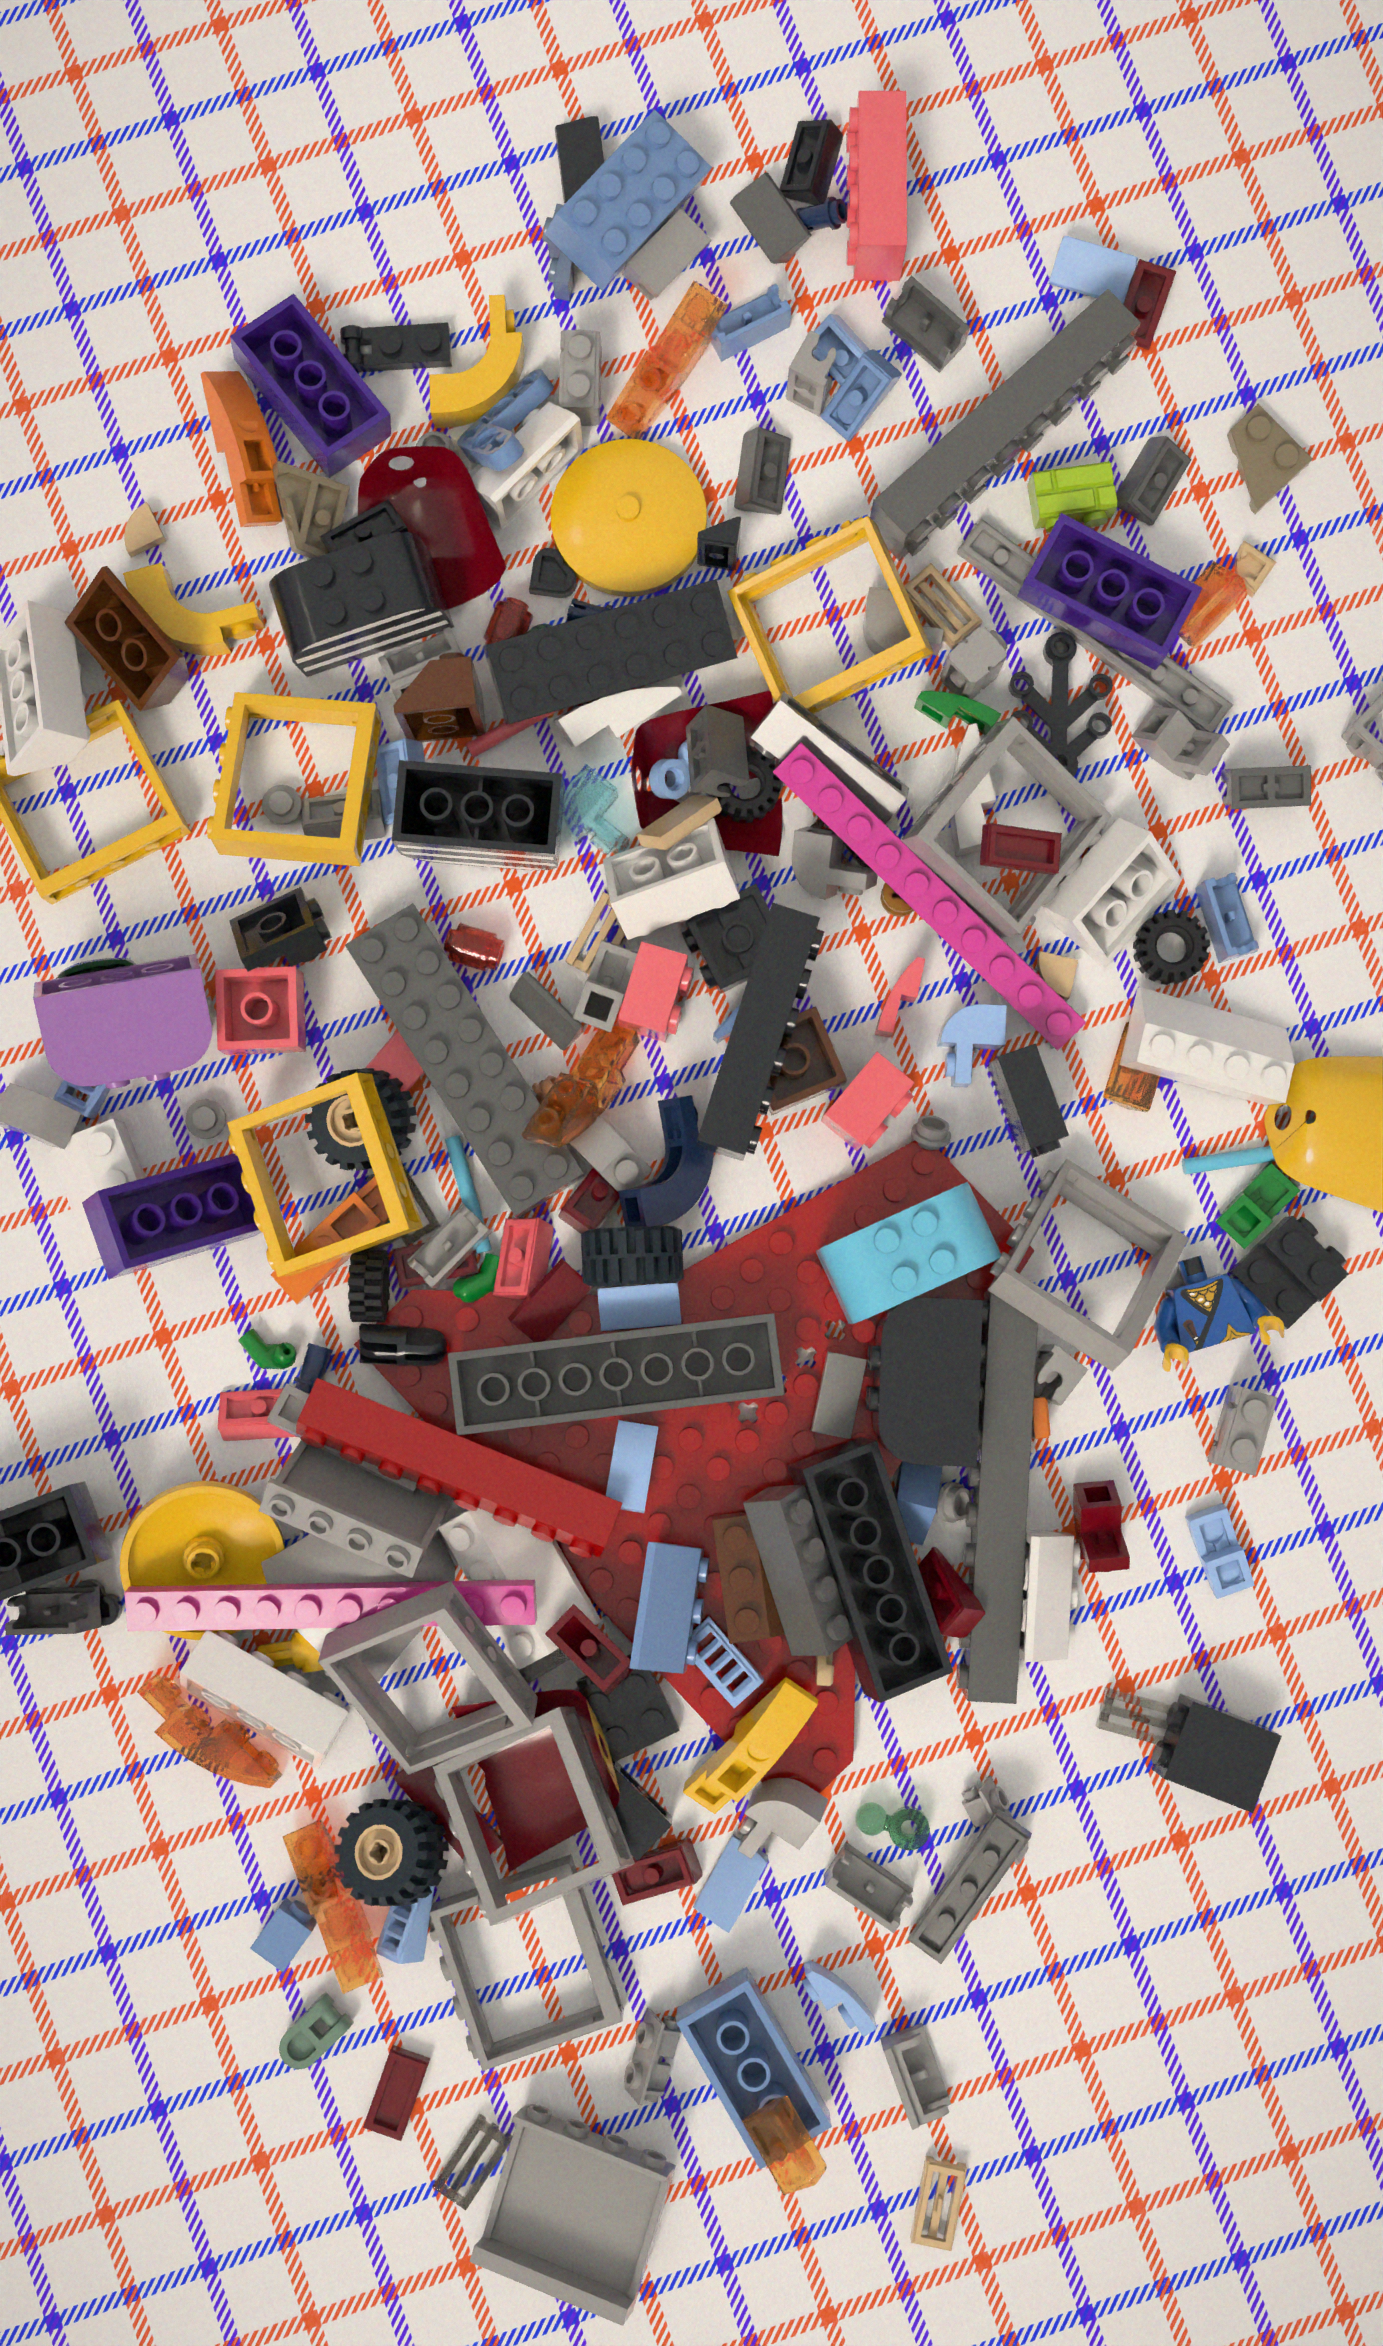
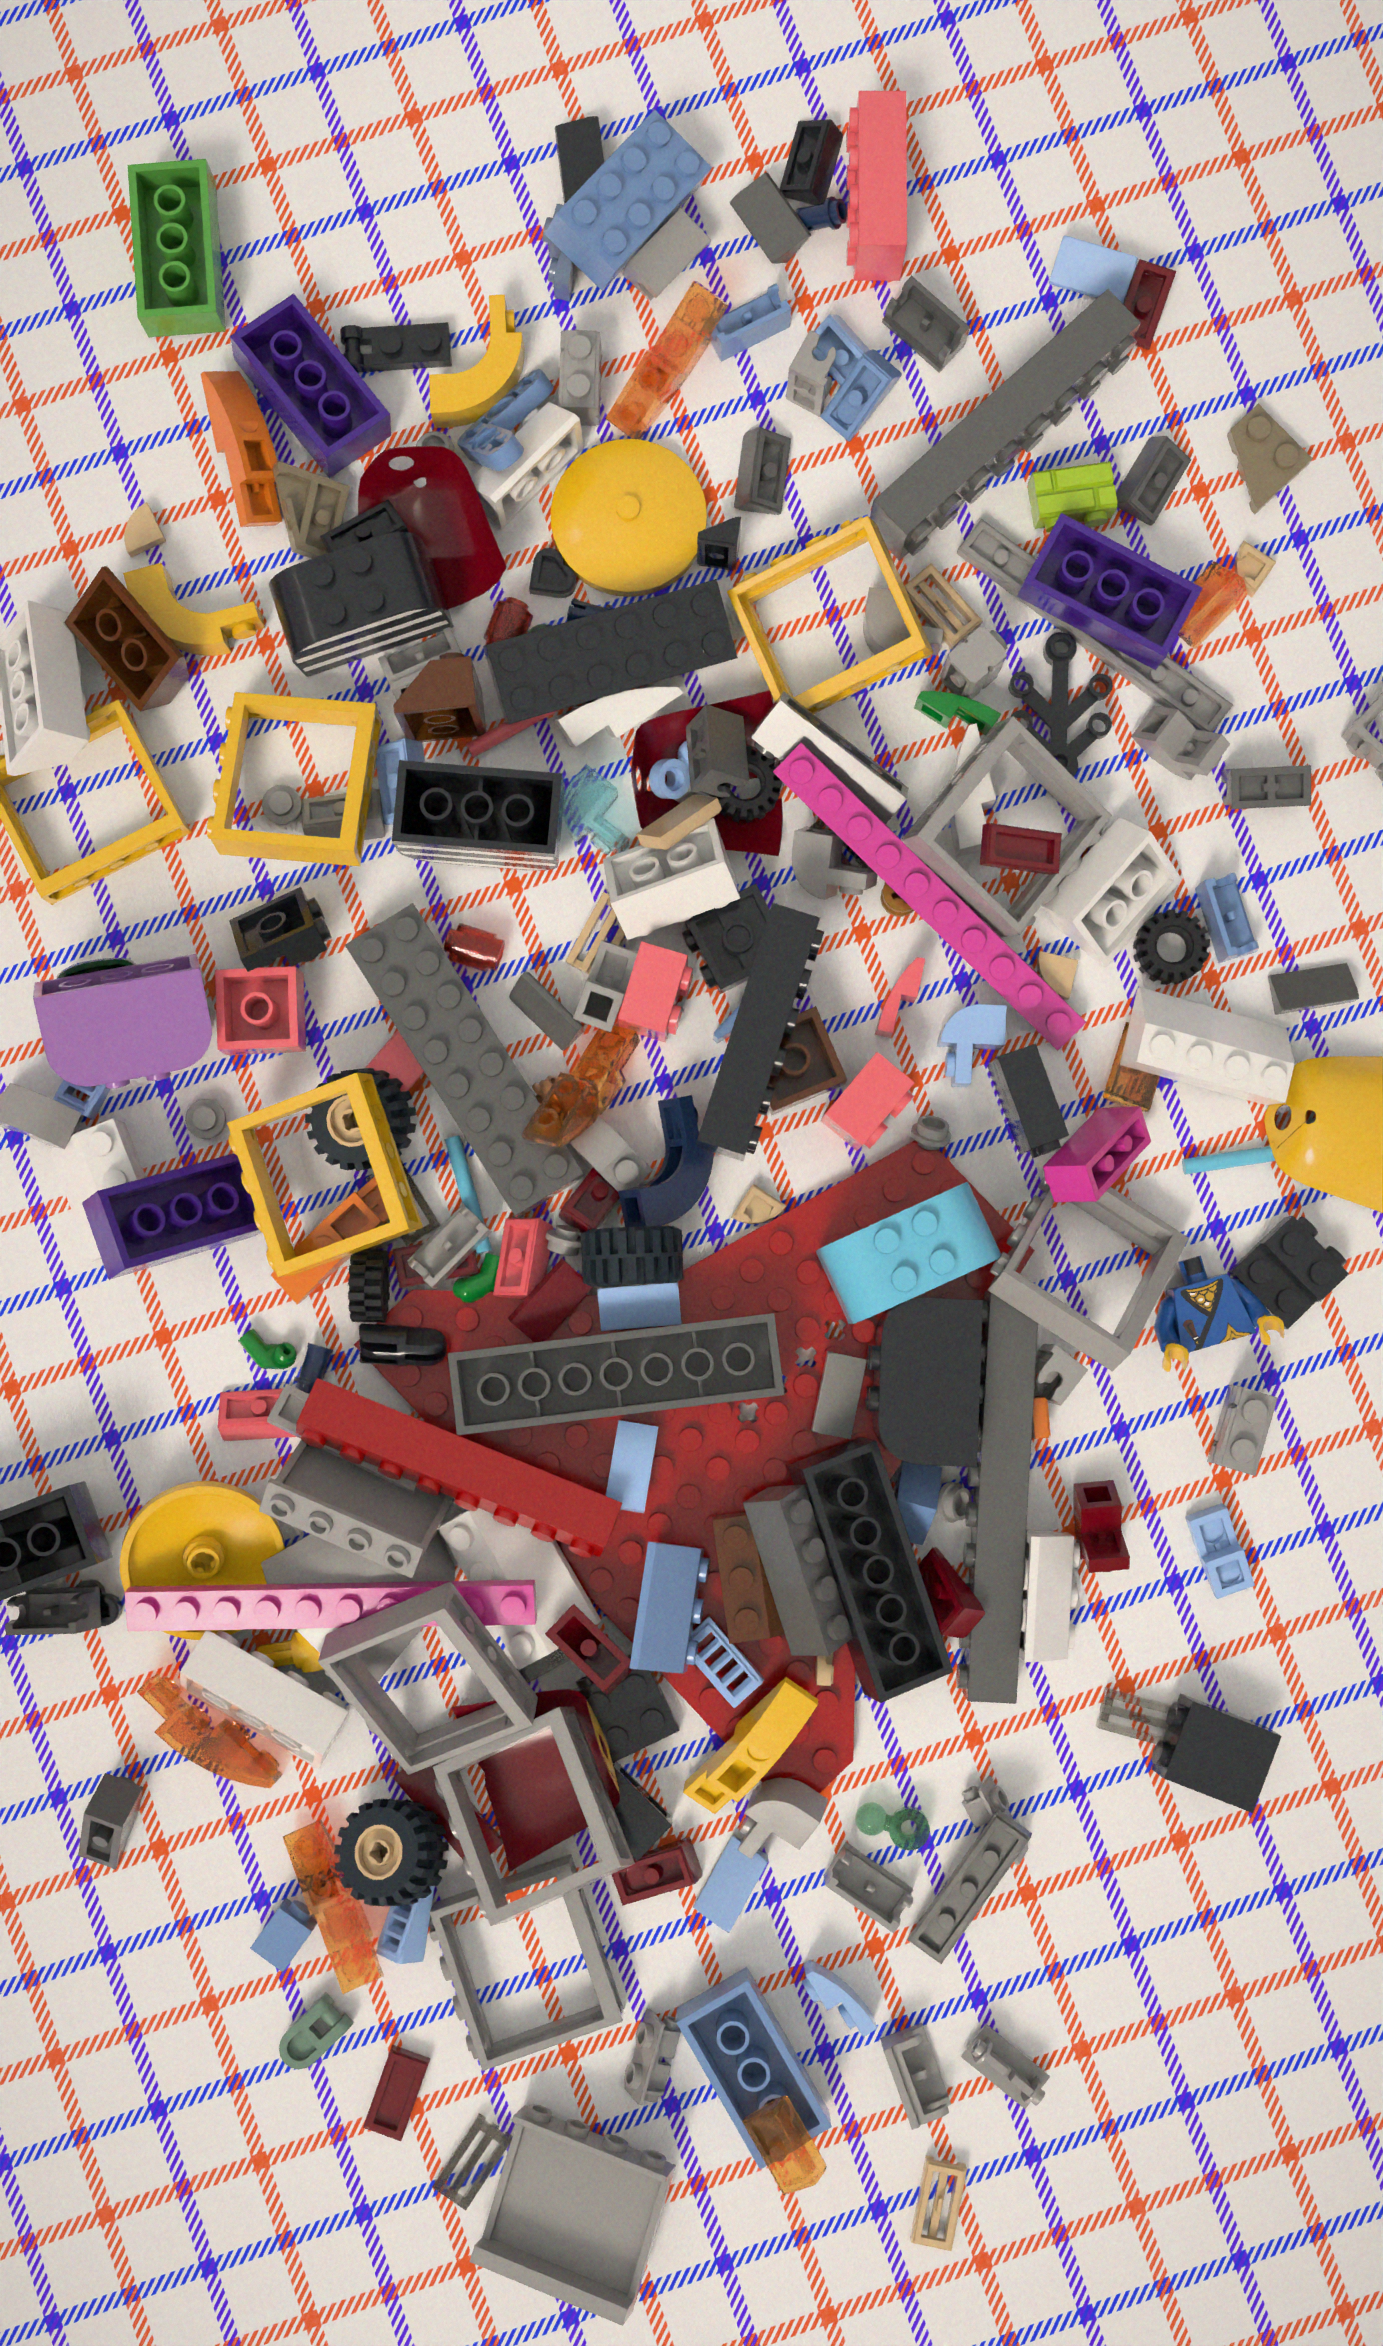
(109, 1820): none -> dark grey slope
(176, 248): none -> bright green brick
(564, 1240): none -> light grey plate
(757, 1207): none -> tan tile
(1006, 2067): none -> light grey hinge
(1097, 1154): none -> dark pink brick
(1257, 1205): green slope -> none
(1312, 988): none -> dark grey slope

